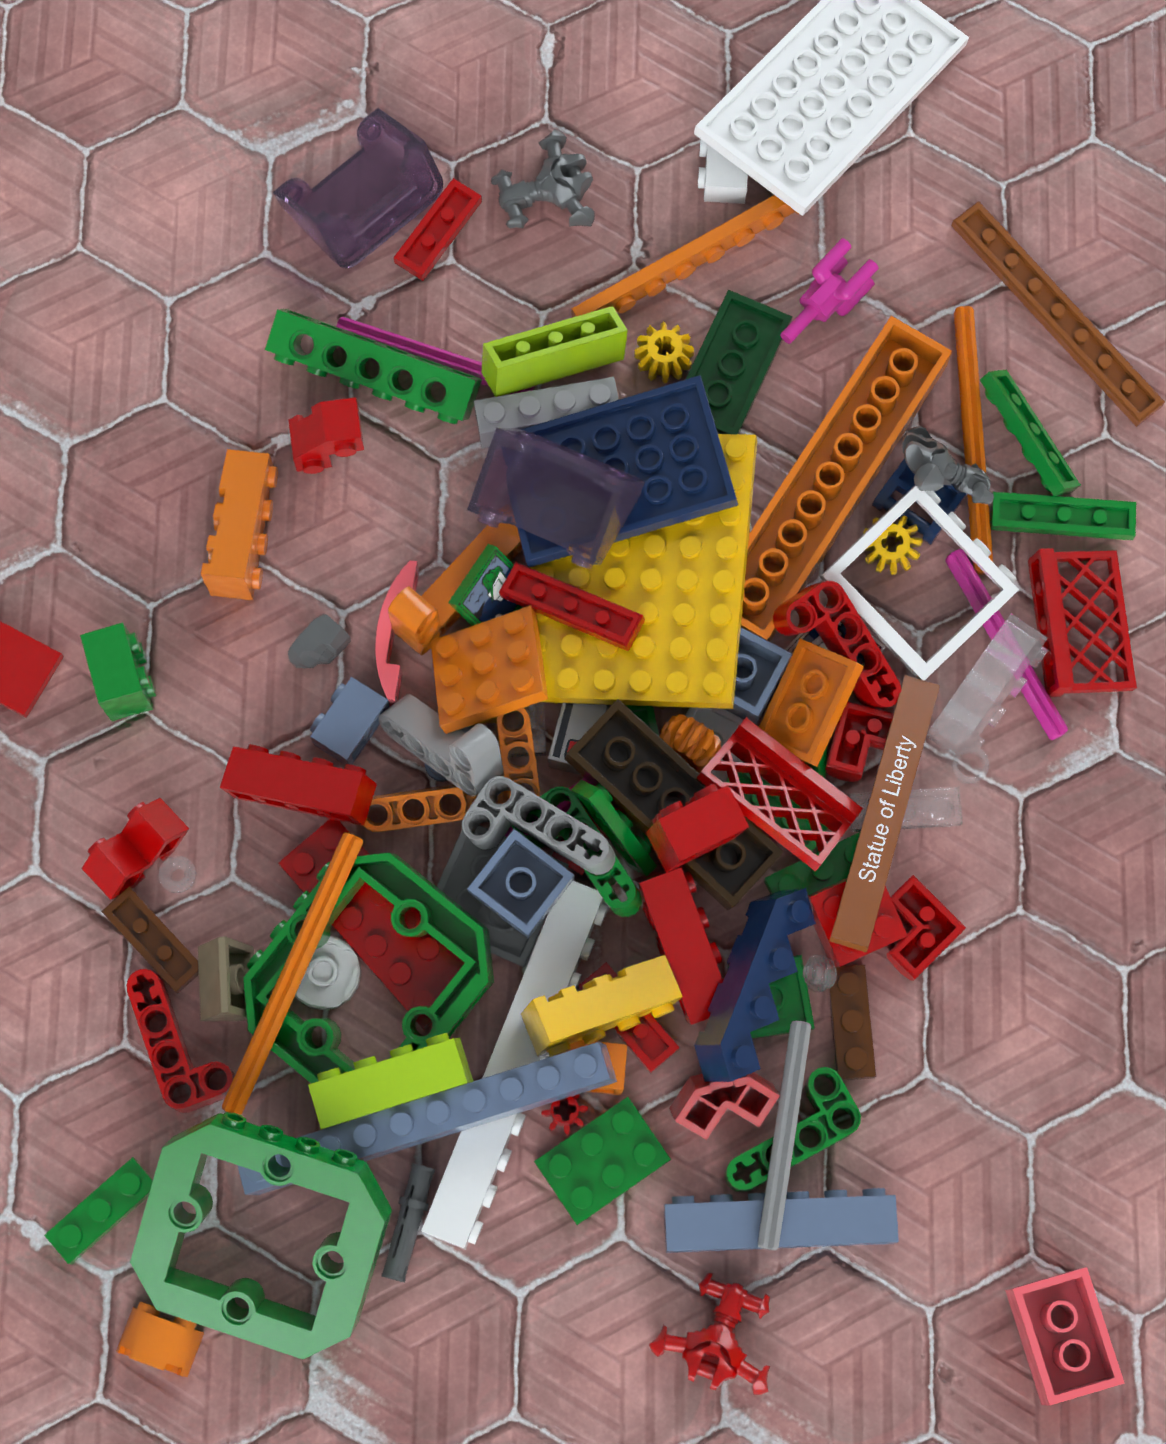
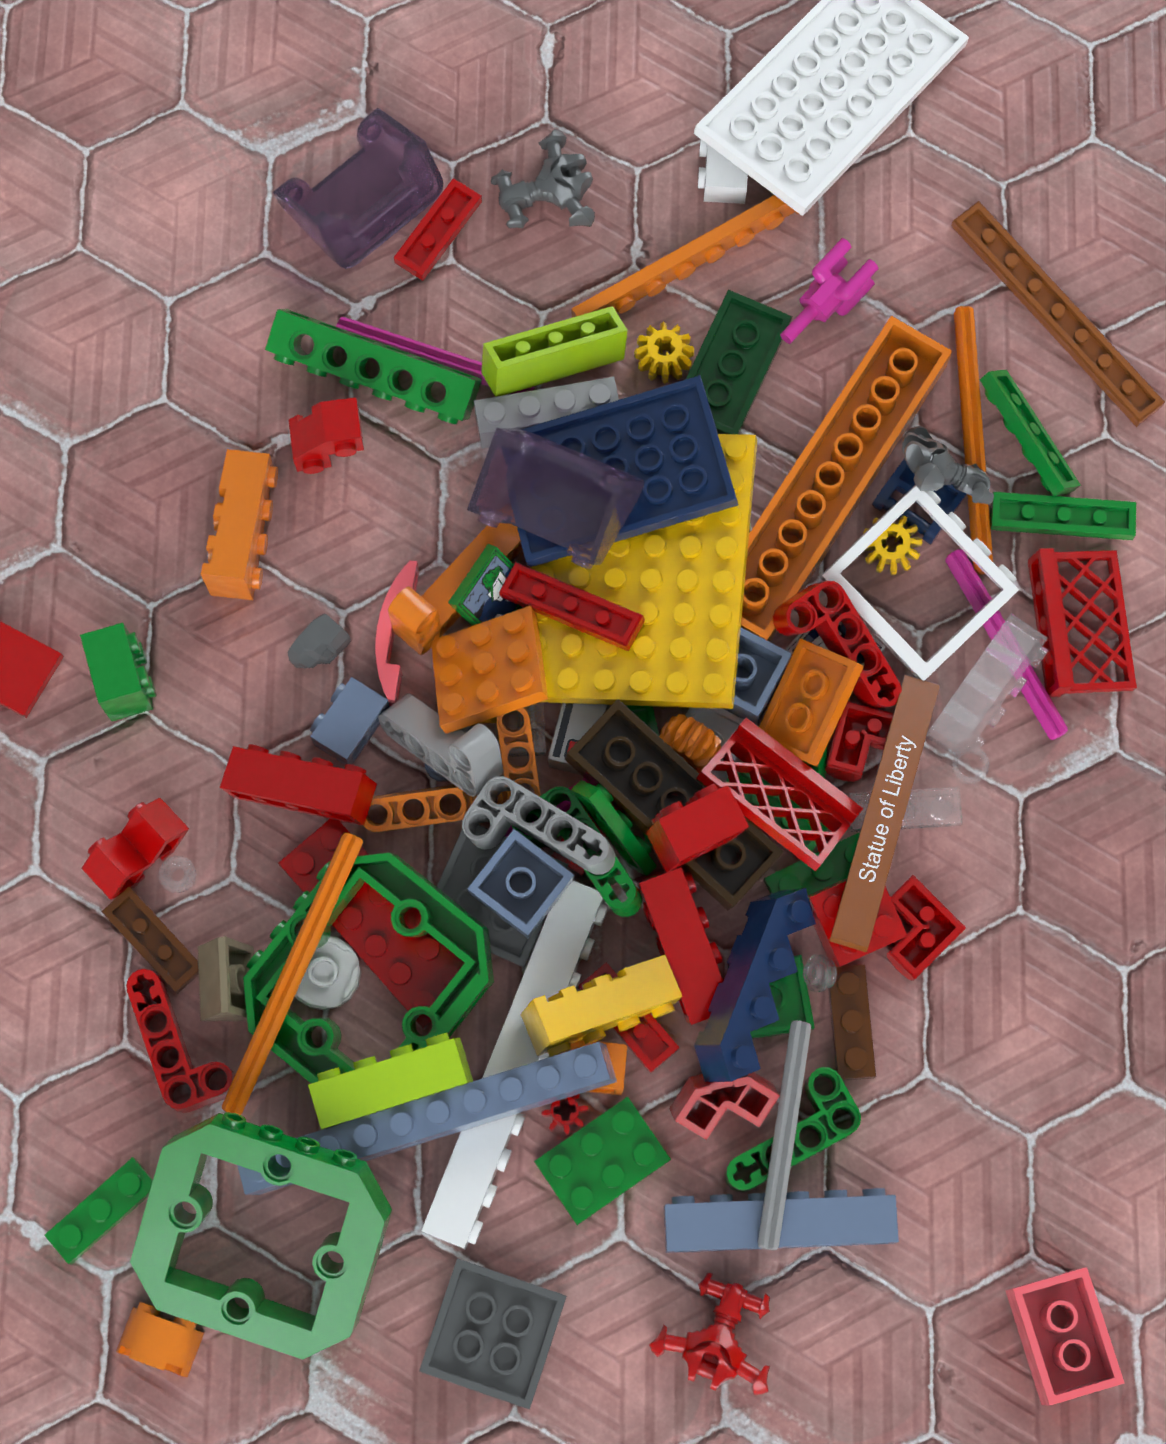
(408, 1222): dark grey pin -> none
(493, 1333): none -> dark grey plate

